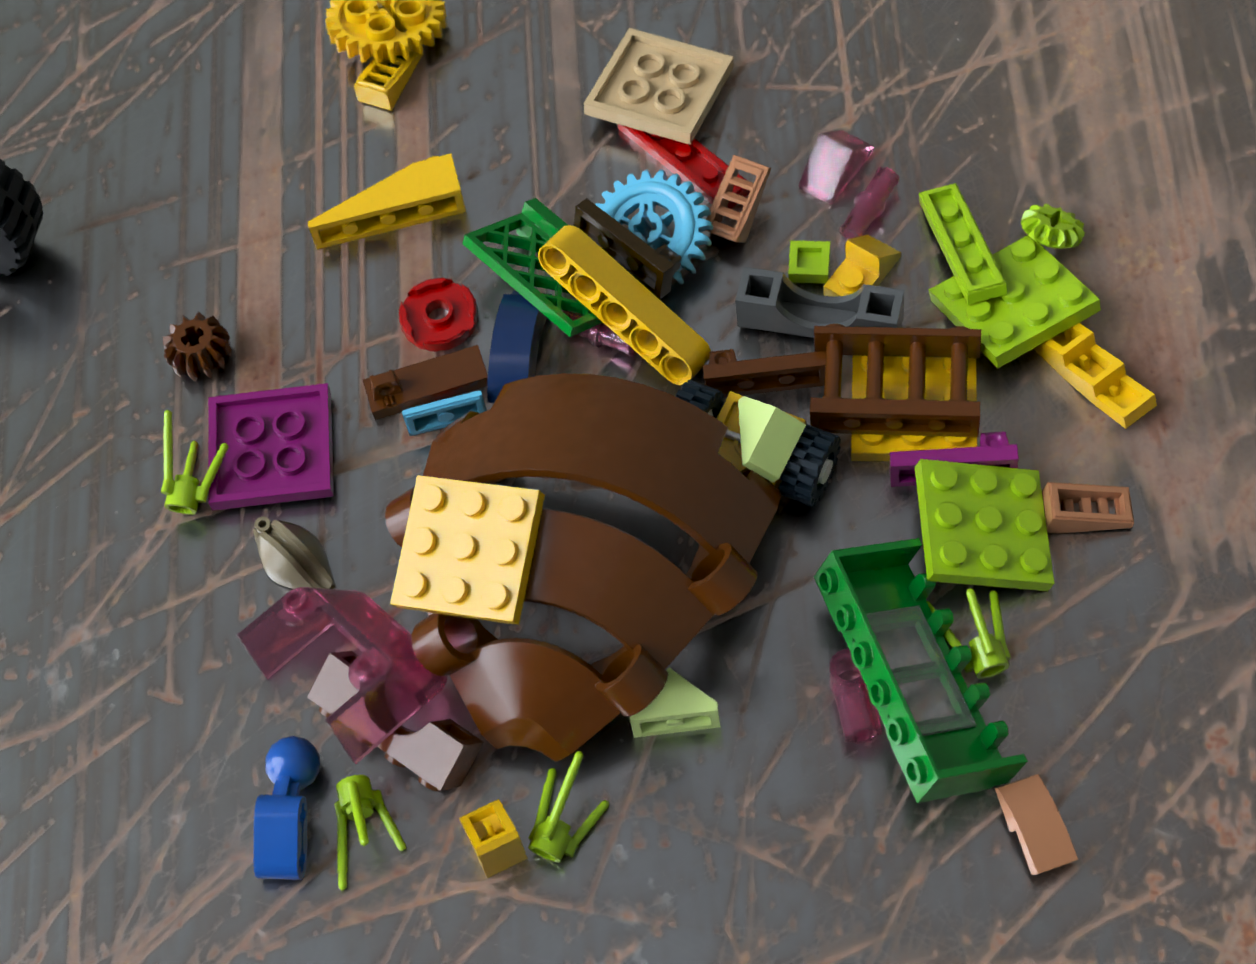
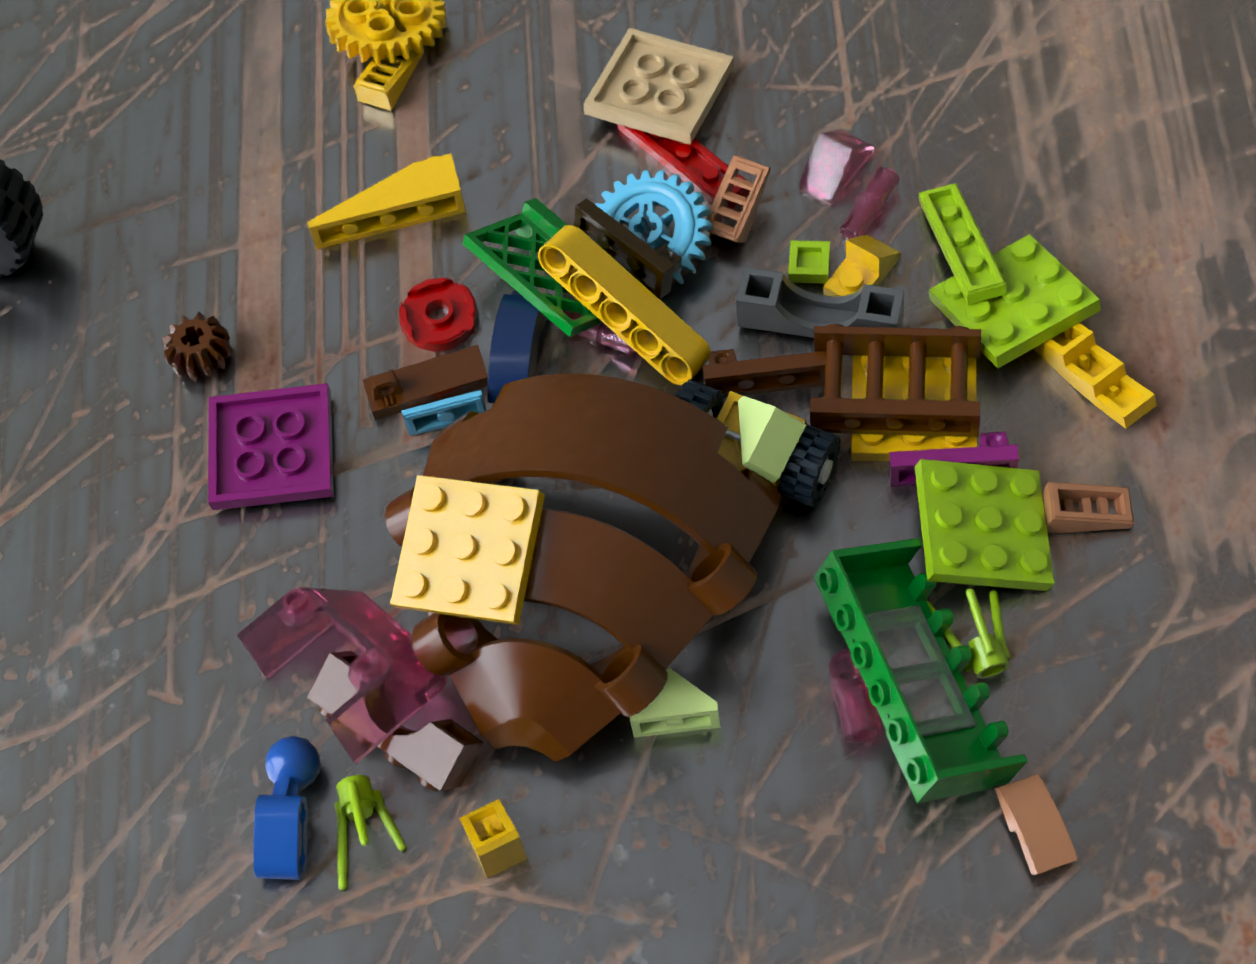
(184, 491): lime plant -> none
(292, 555): dark tan hat -> none
(551, 835): lime plant -> none
(1066, 230): lime gear -> none

